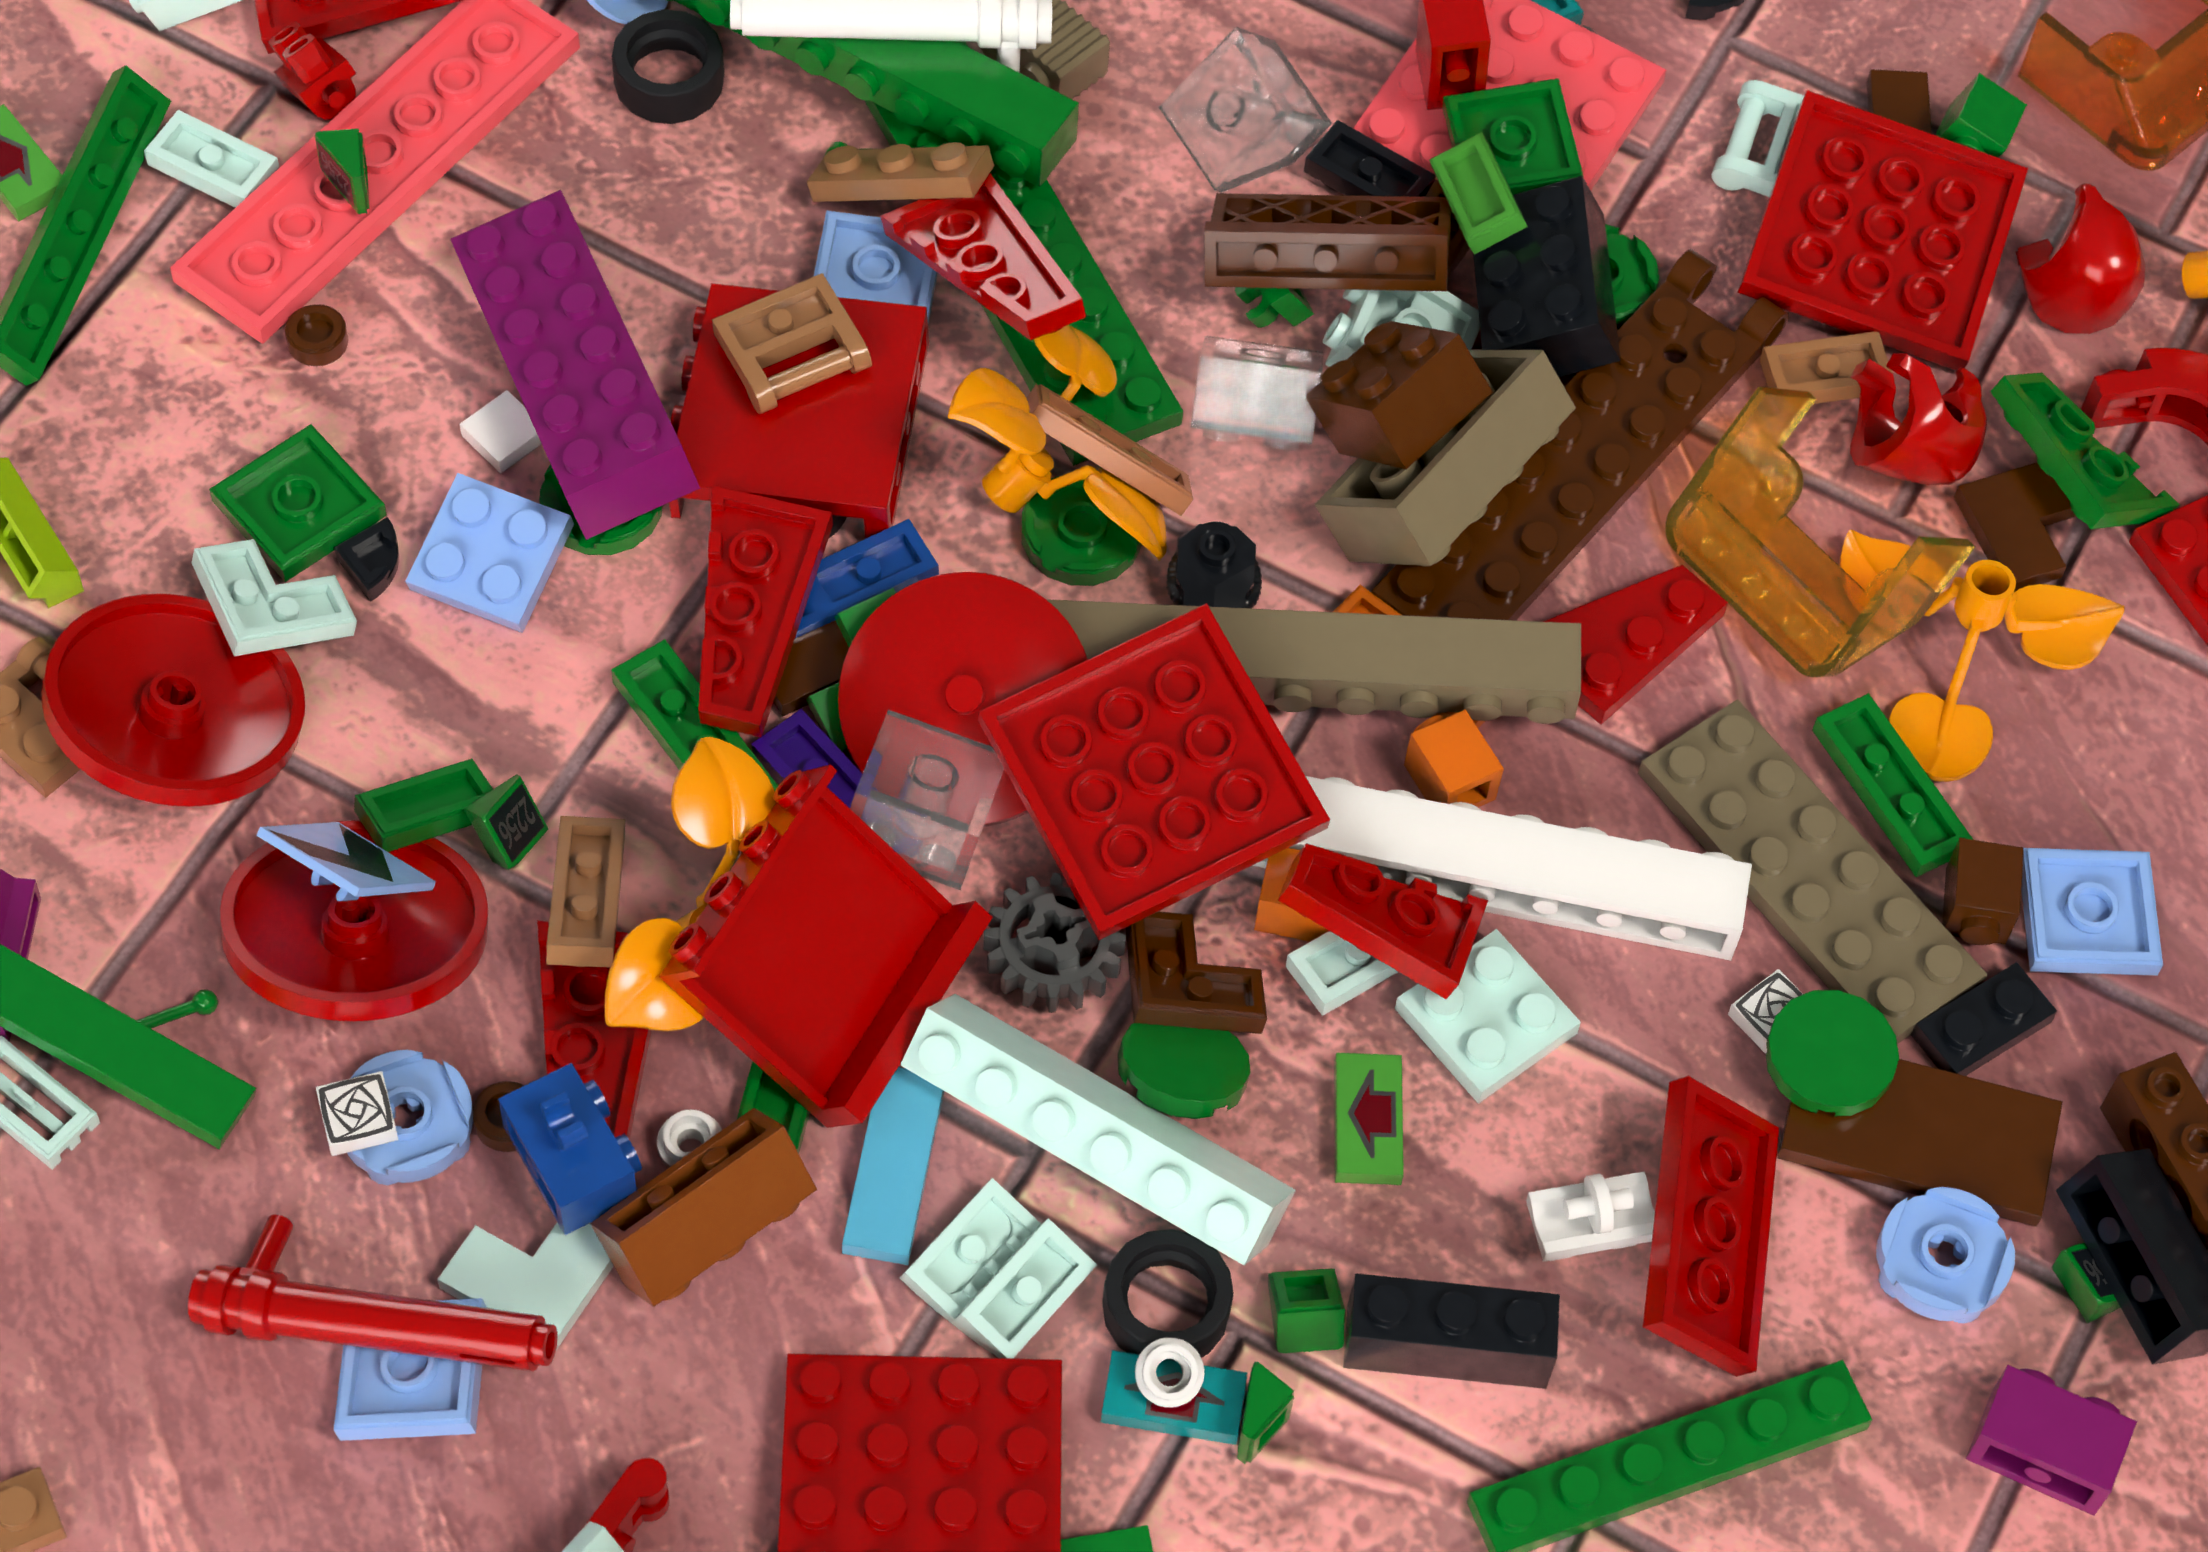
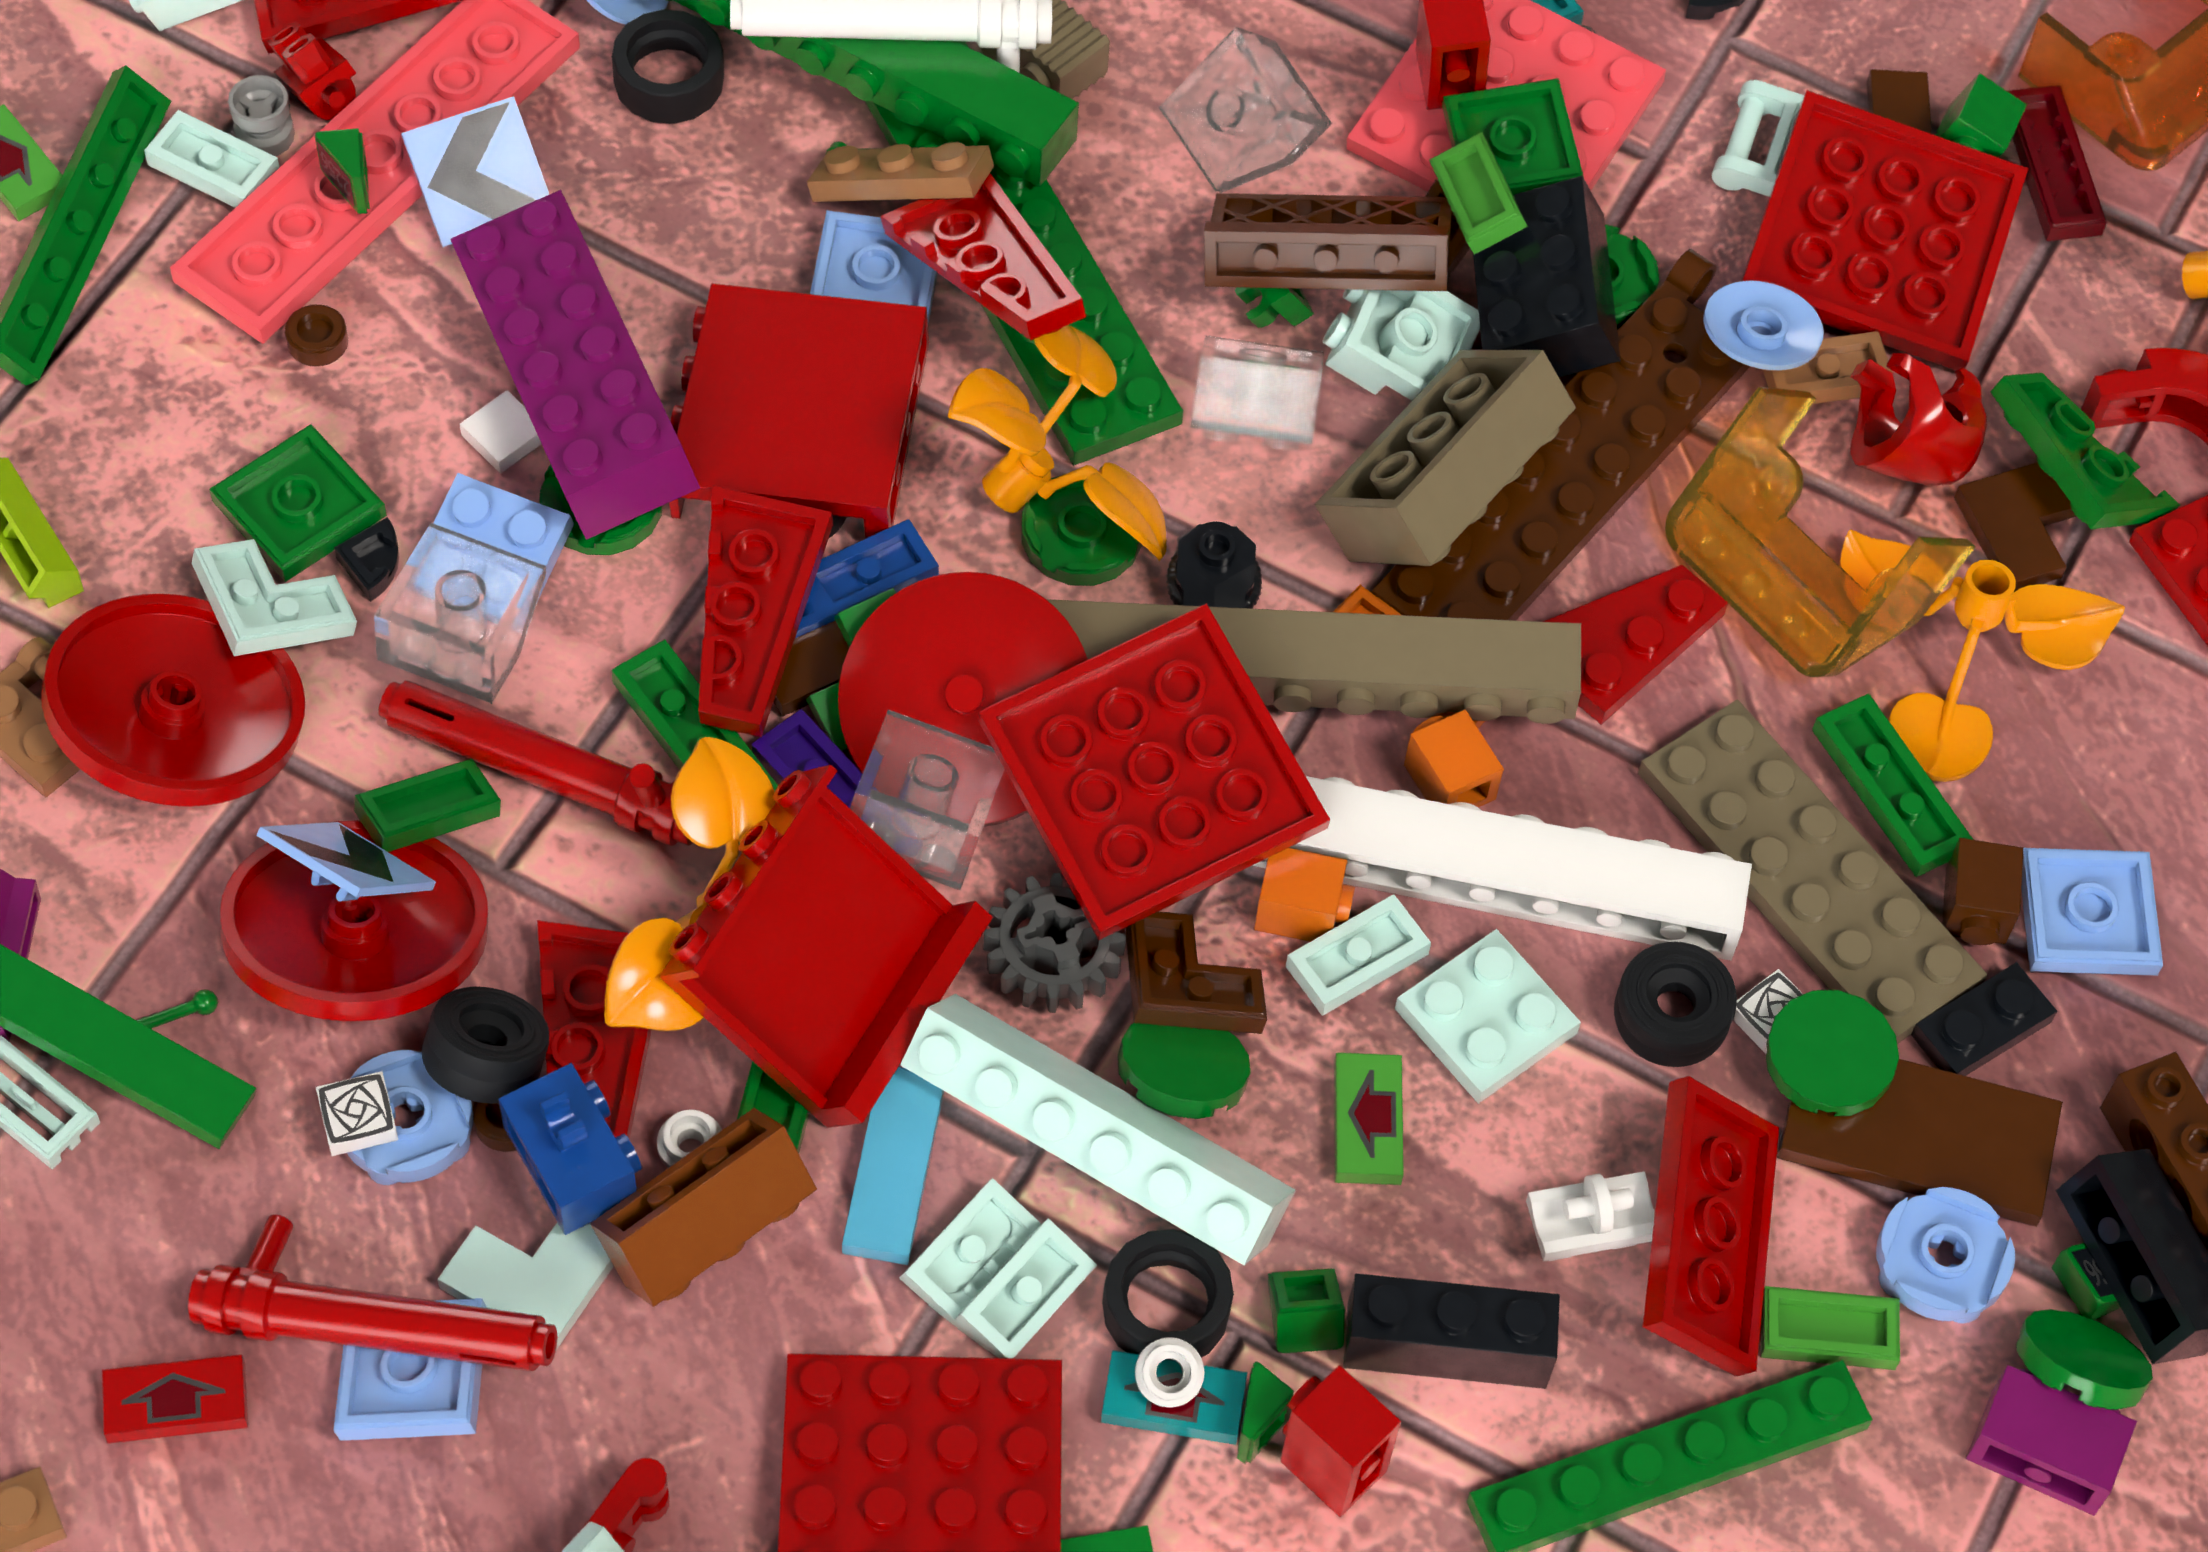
(174, 1399): none -> red tile
(262, 114): none -> light grey wheel
(458, 612): none -> clear slope
(475, 167): none -> piece
(484, 1043): none -> black tyre
(507, 822): slope -> none
(586, 892): medium nougat plate -> none
(632, 795): none -> red cylinder
(785, 327): medium nougat plate -> none
(1110, 449): nougat tile -> none
(1338, 1439): none -> red brick
(1364, 167): black plate -> none
(1392, 921): red wing -> none
(1398, 393): reddish brown brick -> none
(1684, 970): none -> black tyre
(1763, 325): none -> light blue dish
(1830, 1328): none -> bright green tile
(2057, 166): none -> dark red plate
(2086, 1356): none -> green tile
(2093, 272): red piece -> none

